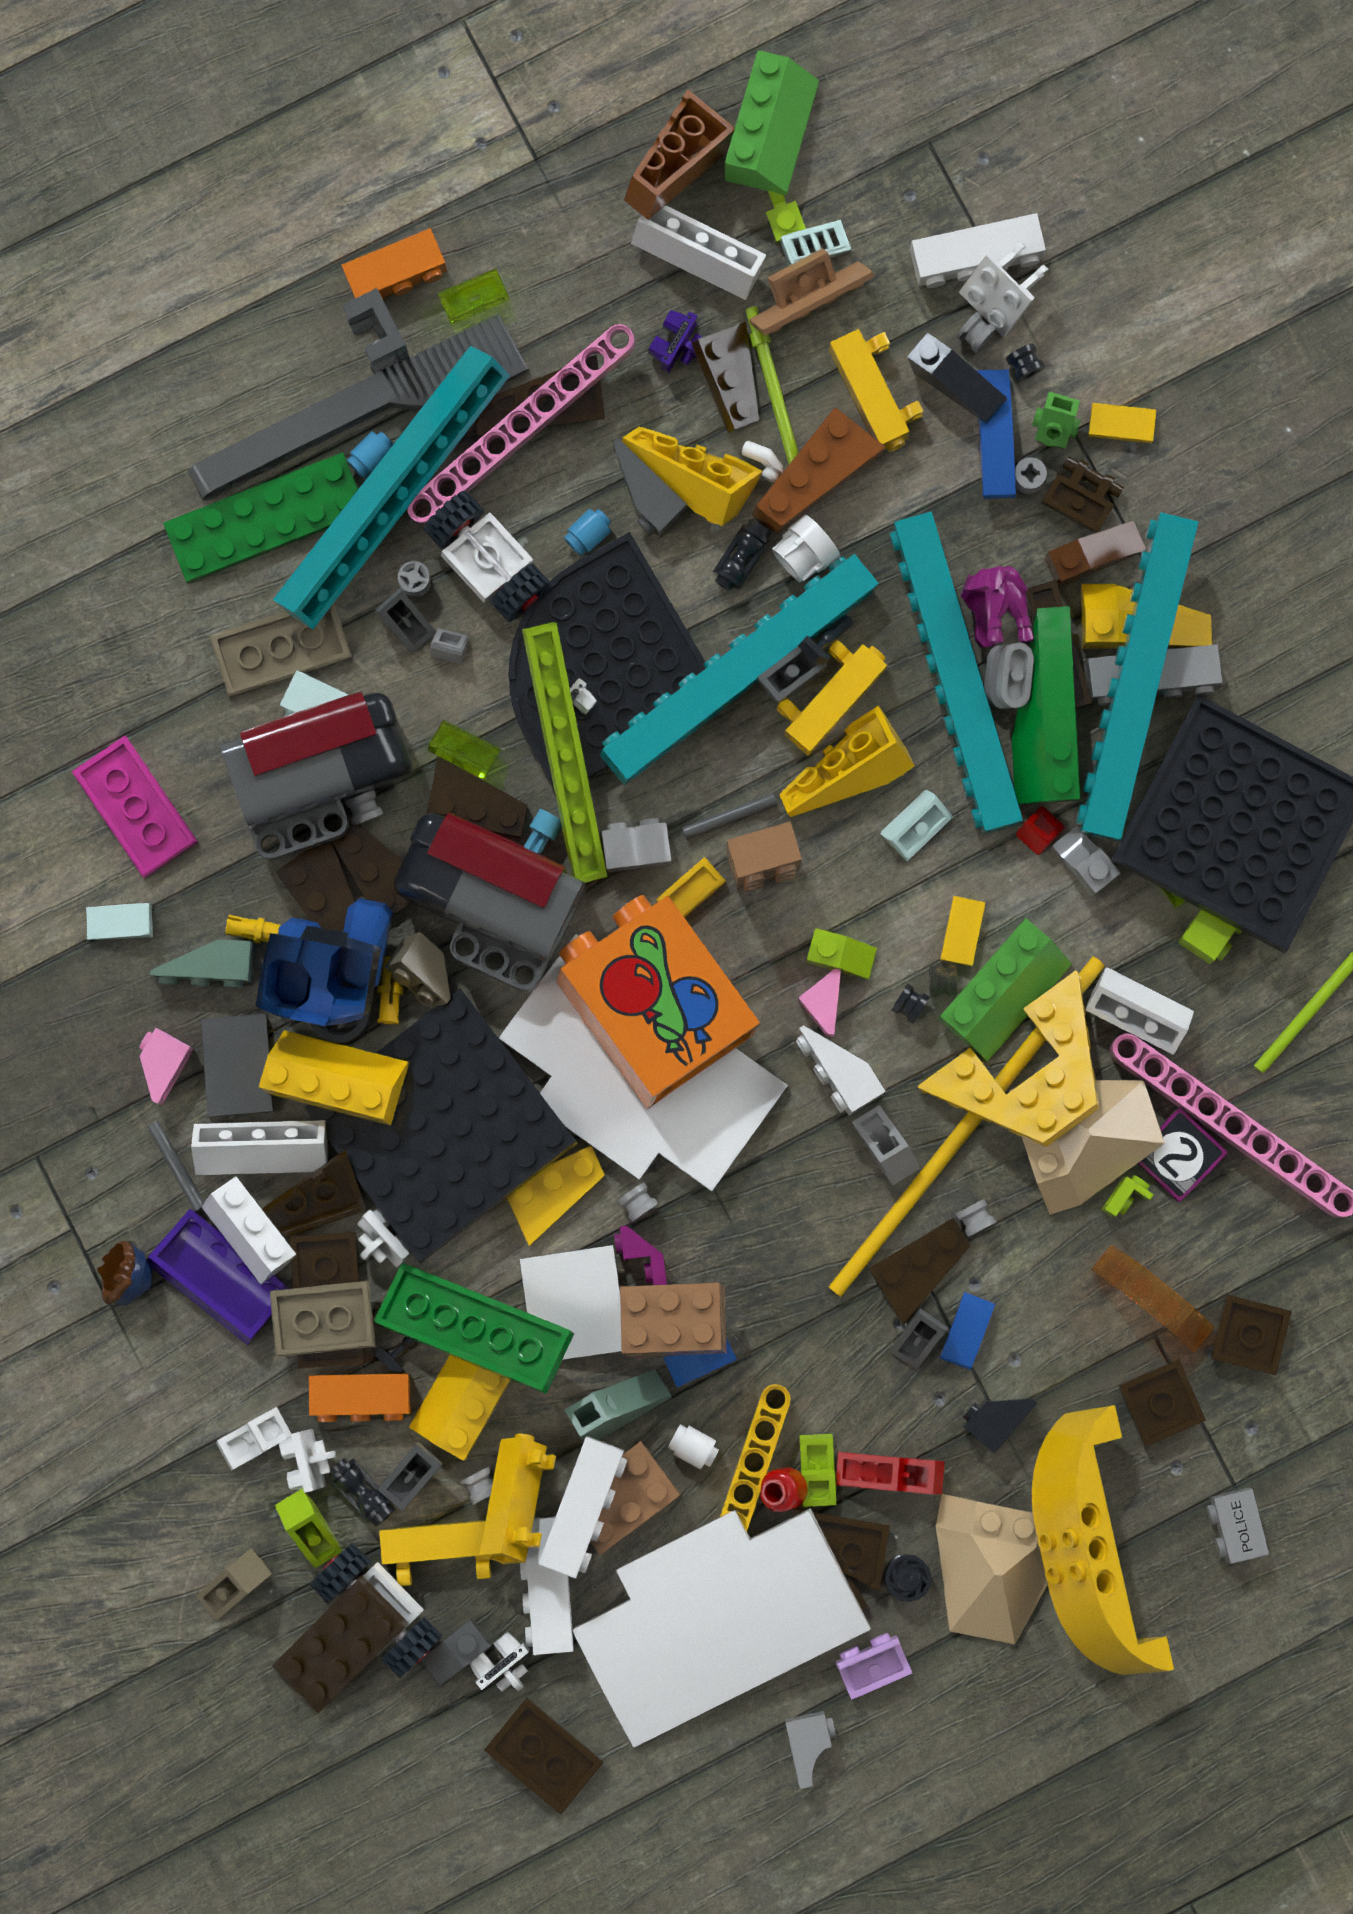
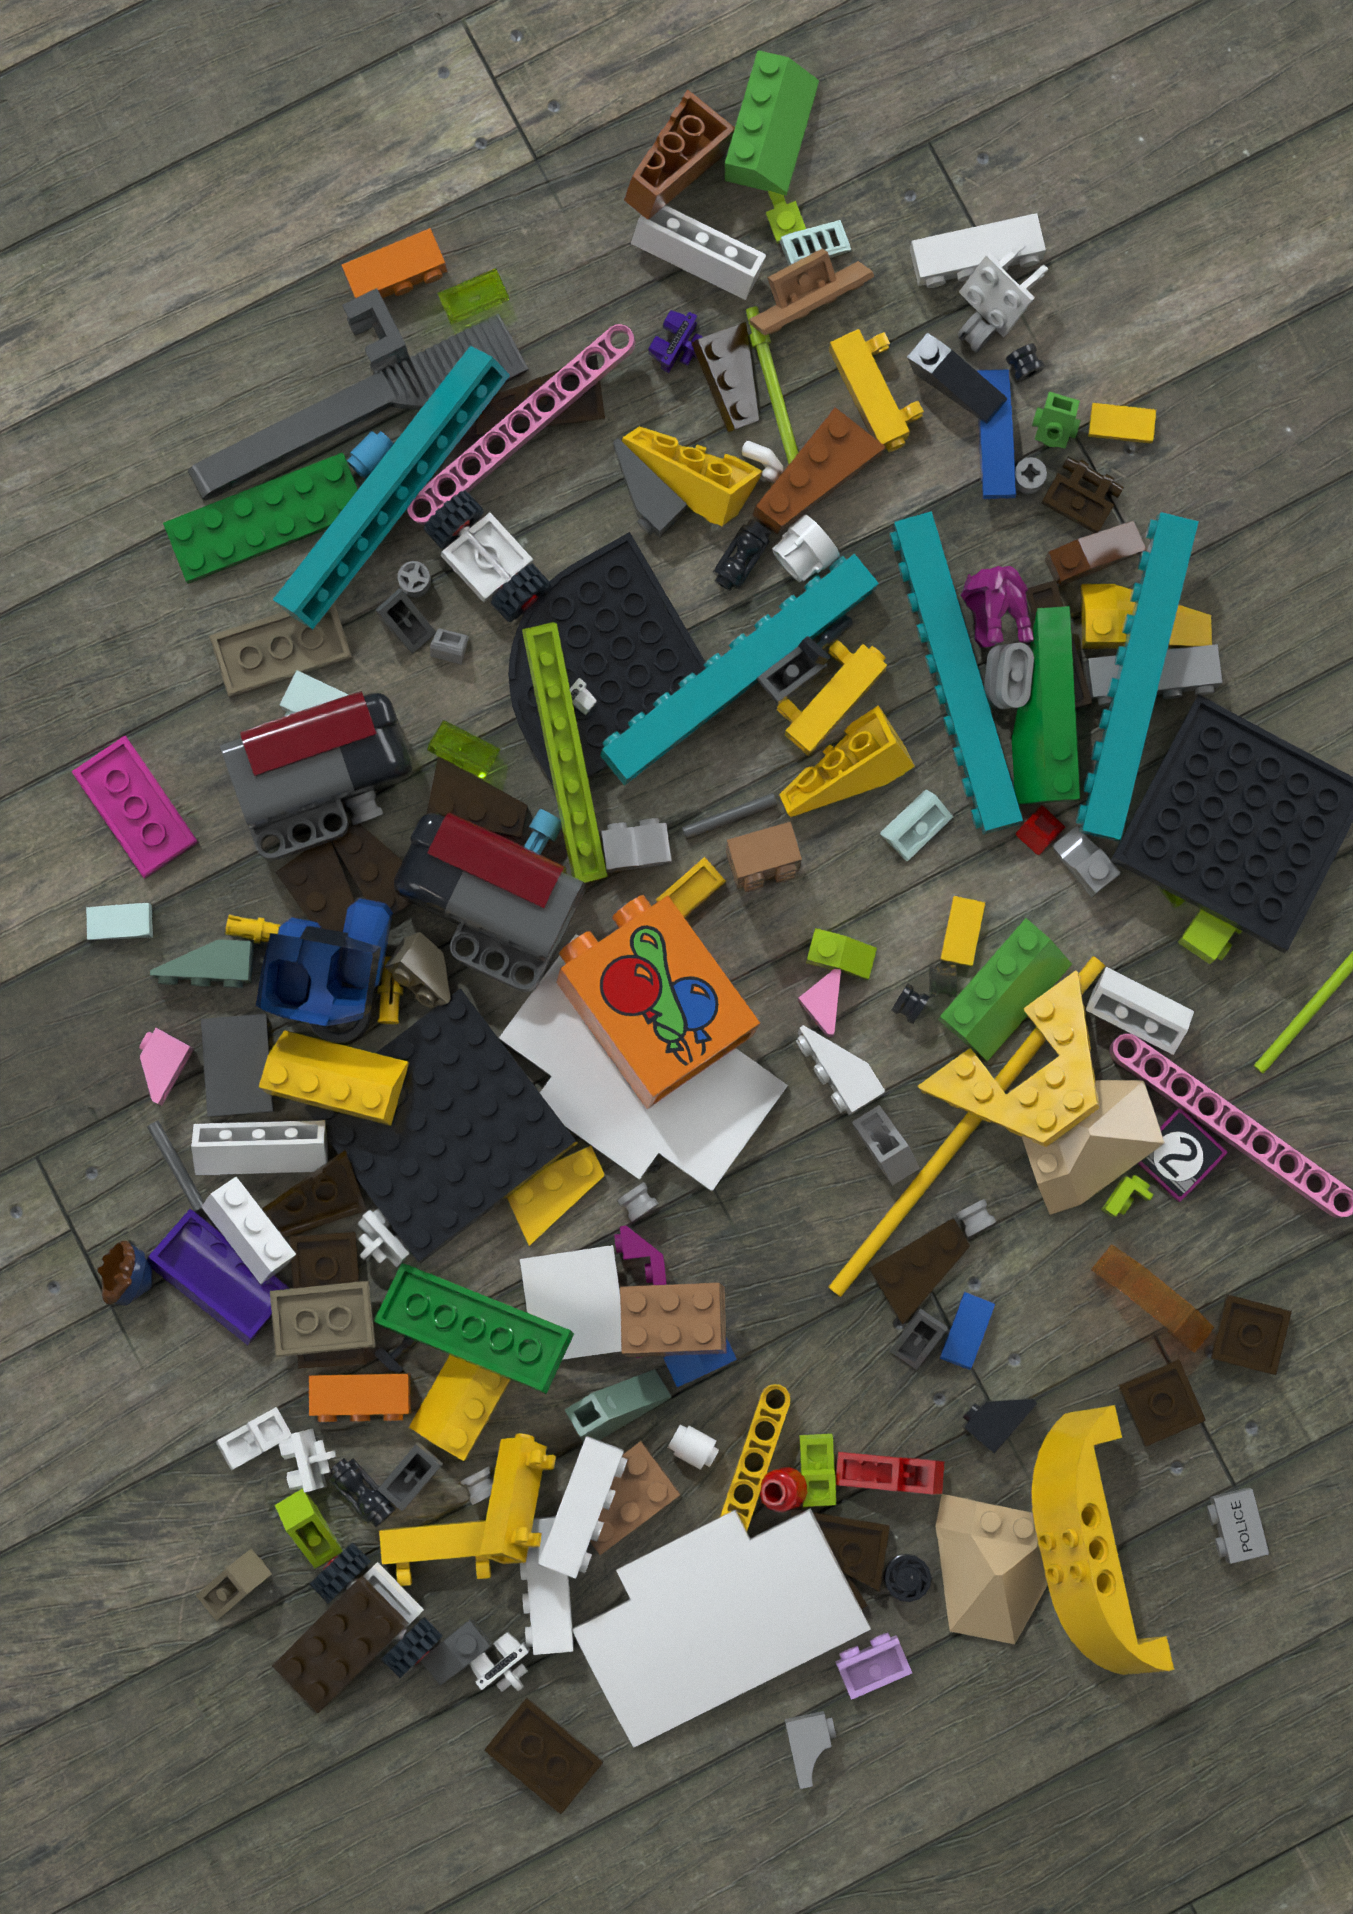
(588, 531): dark azure brick -> none

